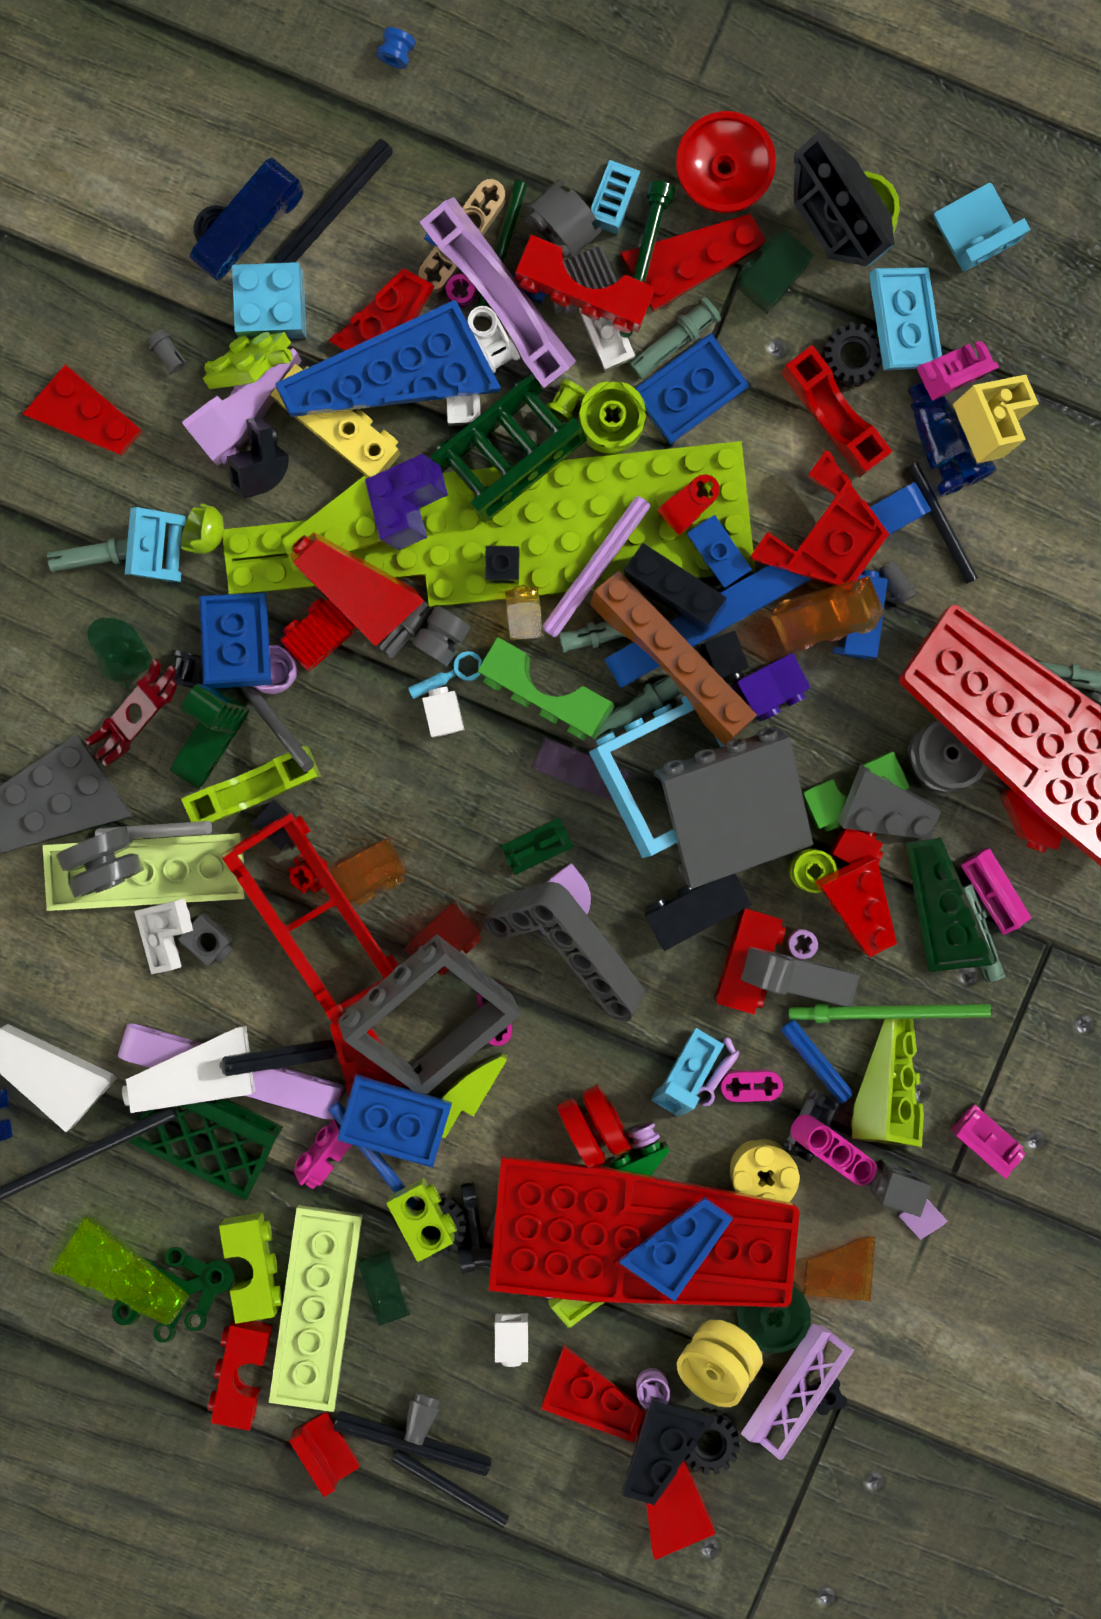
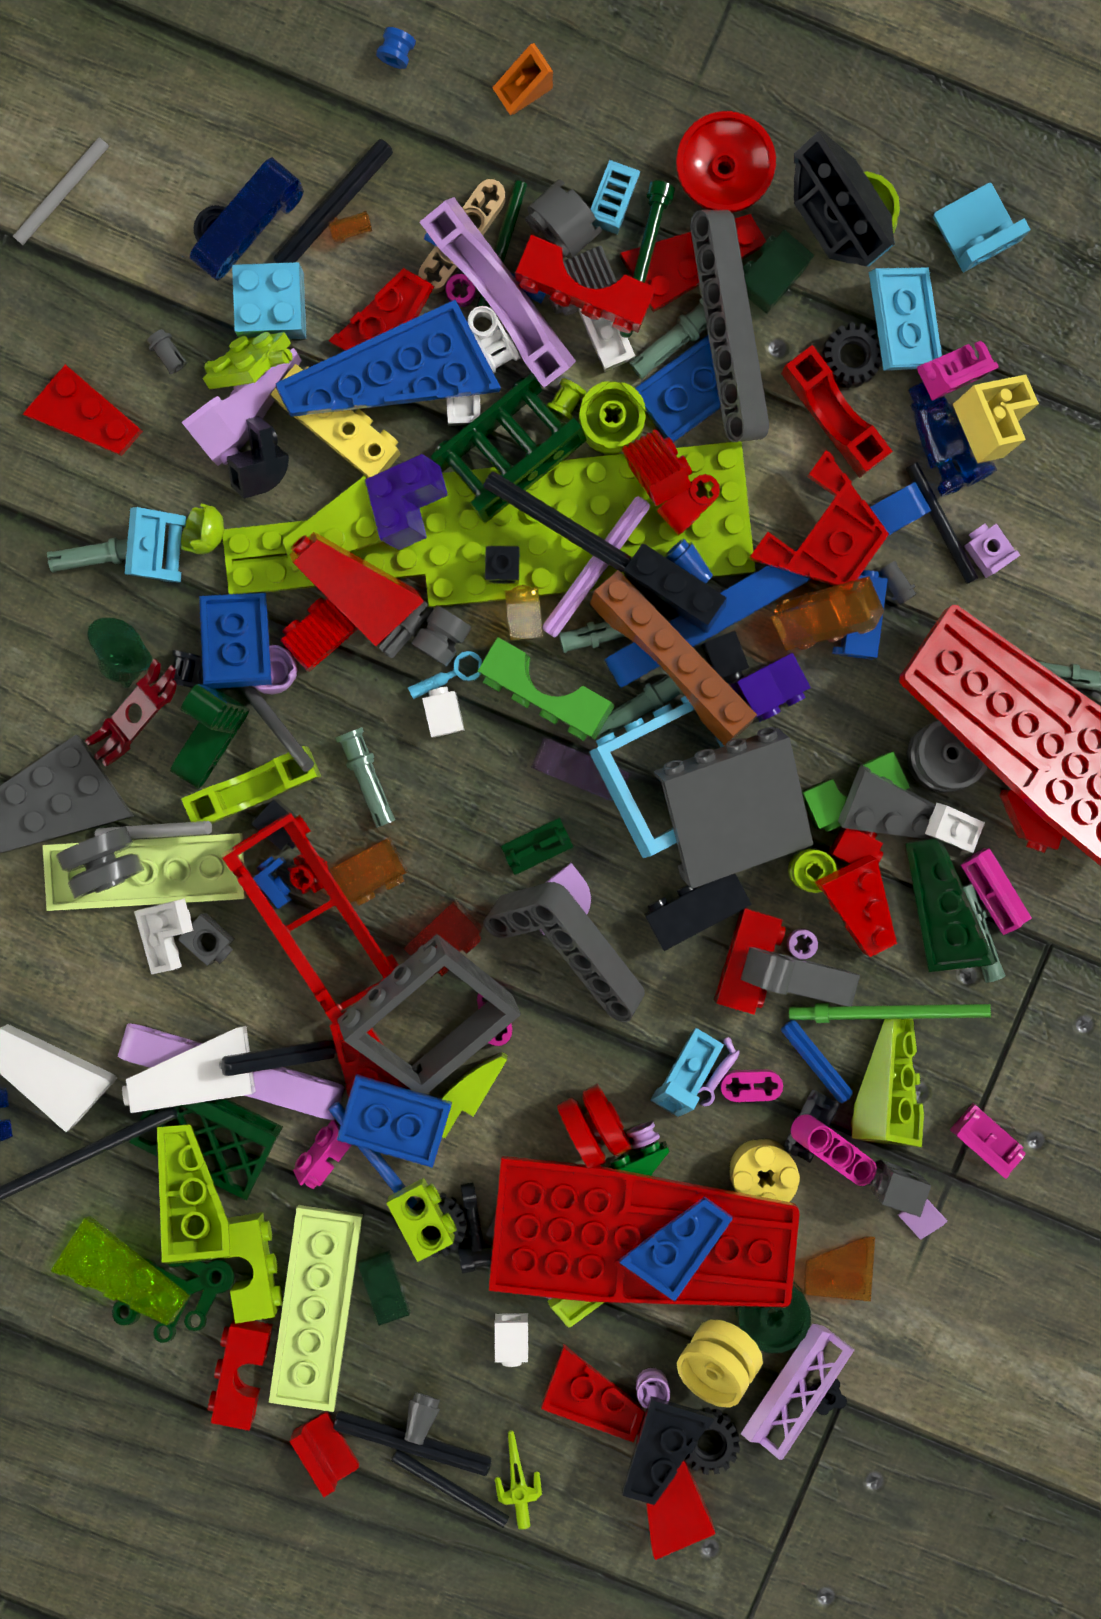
(61, 191): none -> light grey bar
(190, 1208): none -> lime wedge
(274, 888): none -> blue bracket
(349, 226): none -> clear orange pin
(361, 763): none -> sand green pin
(519, 1492): none -> lime piece
(524, 80): none -> orange slope
(556, 521): none -> black axle
(657, 467): none -> red brick
(689, 559): none -> blue cone
(718, 551): blue plate -> none
(729, 325): none -> dark grey beam
(954, 827): none -> white plate
(989, 561): none -> lavender brick

